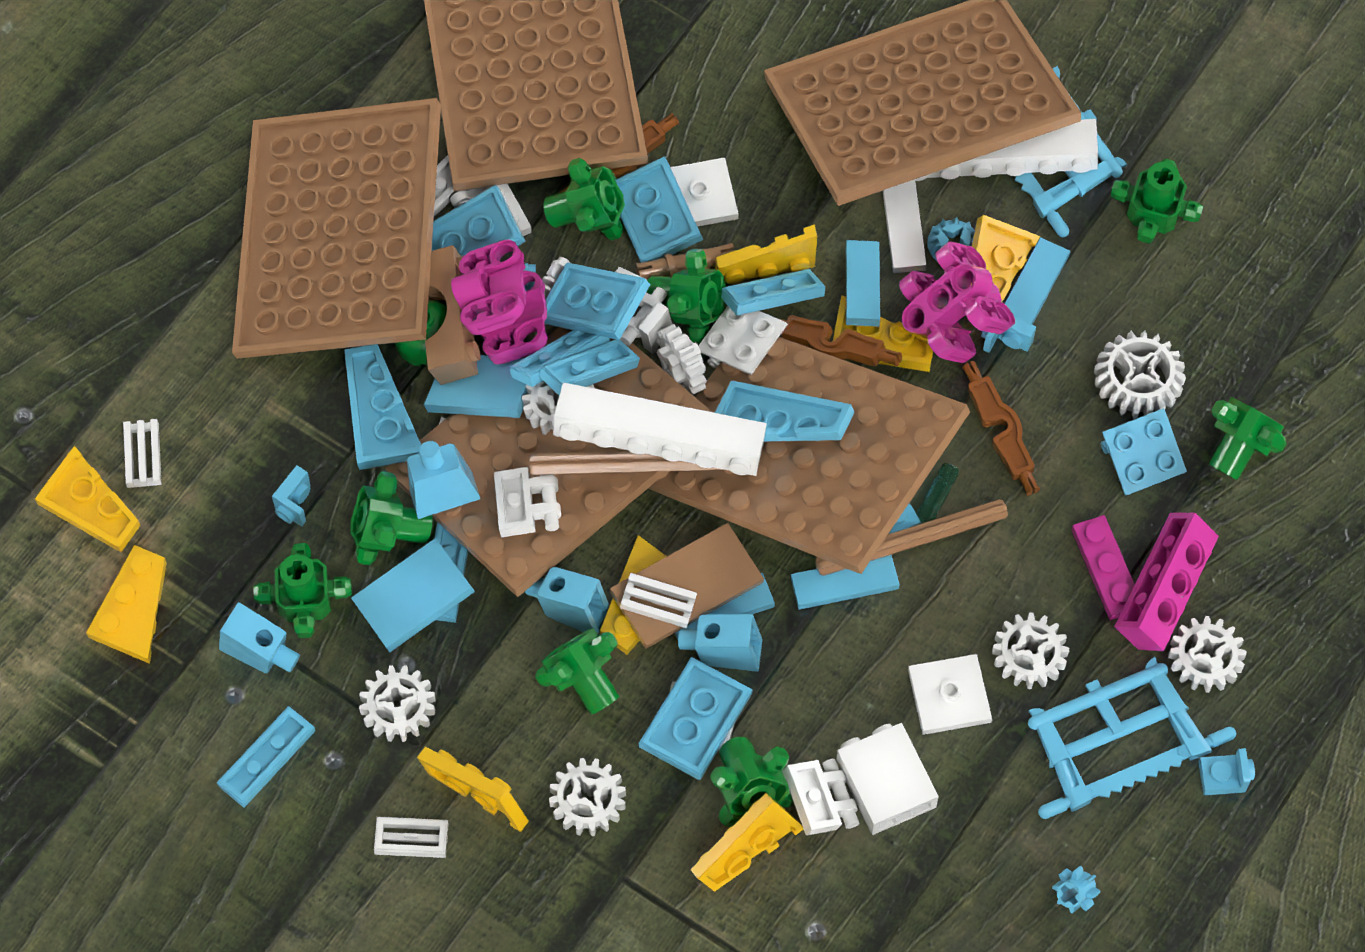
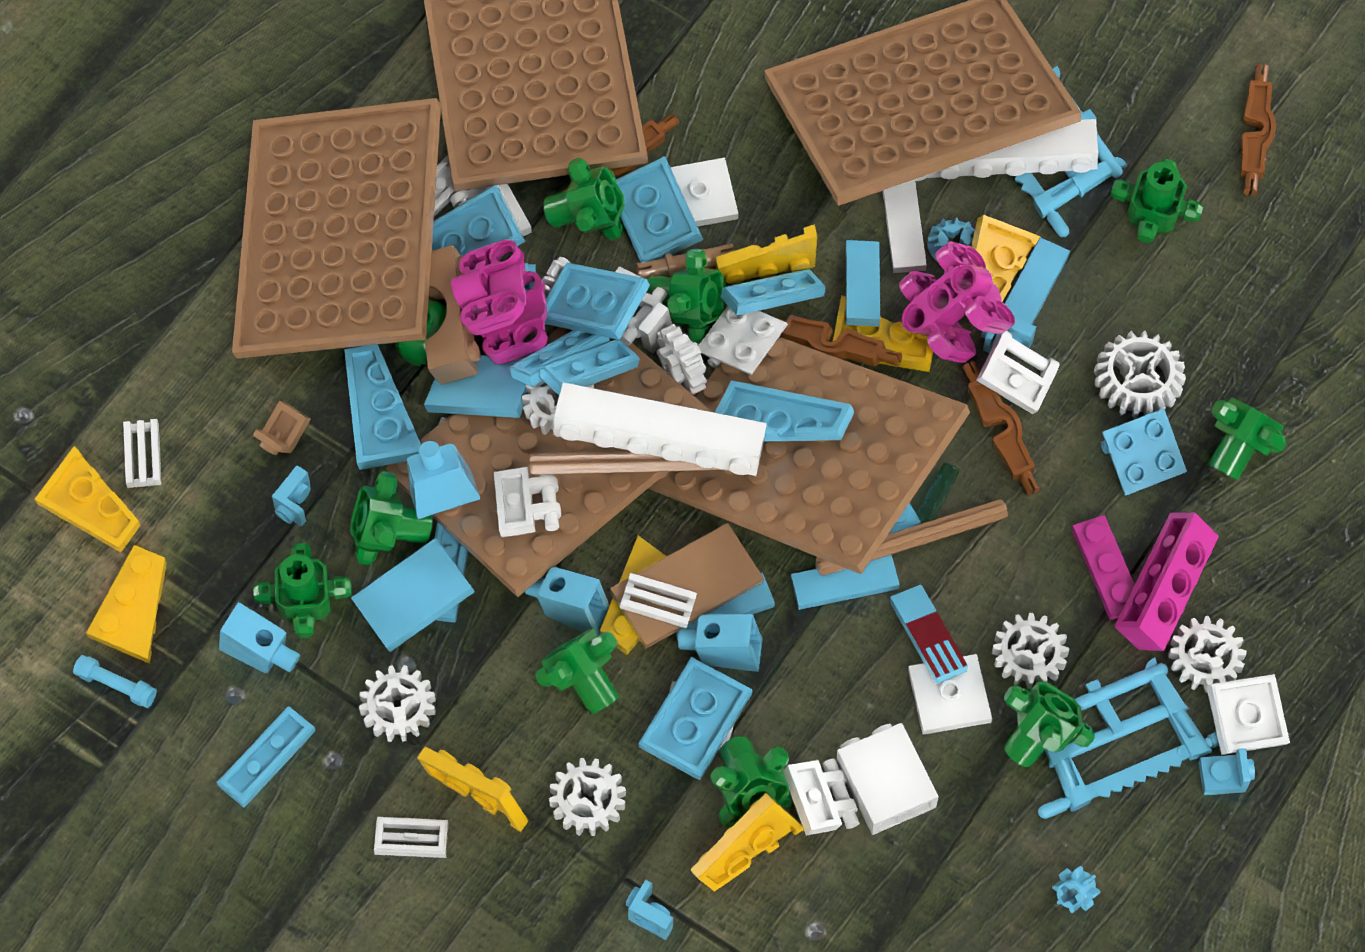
(90, 669): none -> medium azure bar
(282, 429): none -> medium nougat bracket
(650, 917): none -> medium azure bracket
(928, 634): none -> tile
(1015, 380): none -> white plate
(1045, 721): none -> green piece
(1248, 714): none -> white plate
(1257, 143): none -> dark orange piece

